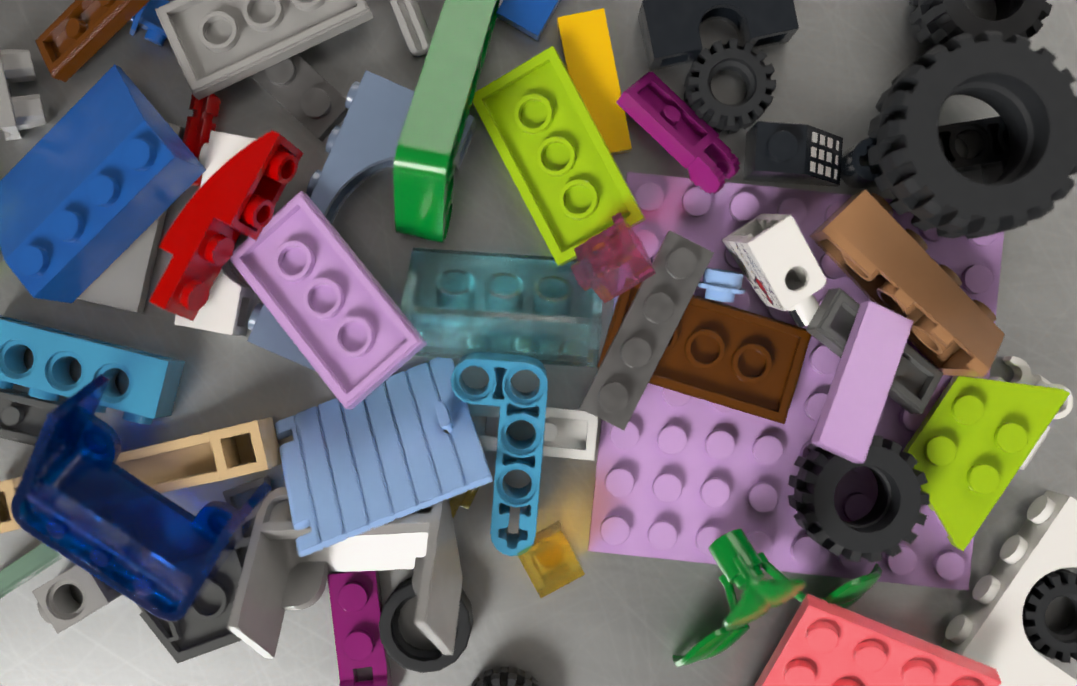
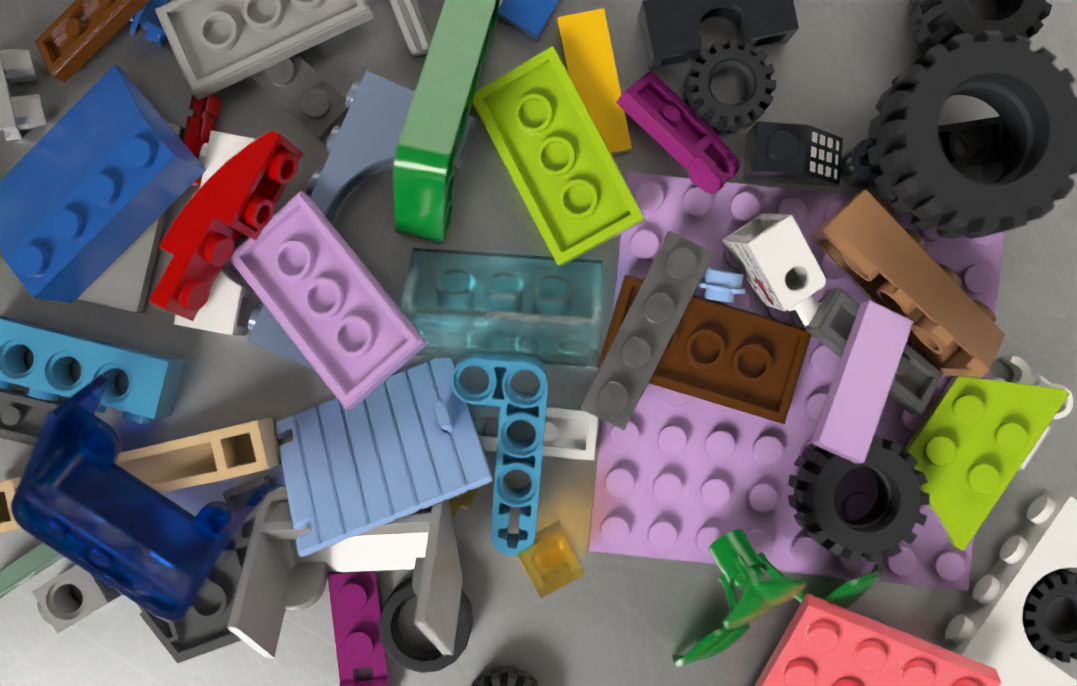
(612, 261): clear pink brick -> none

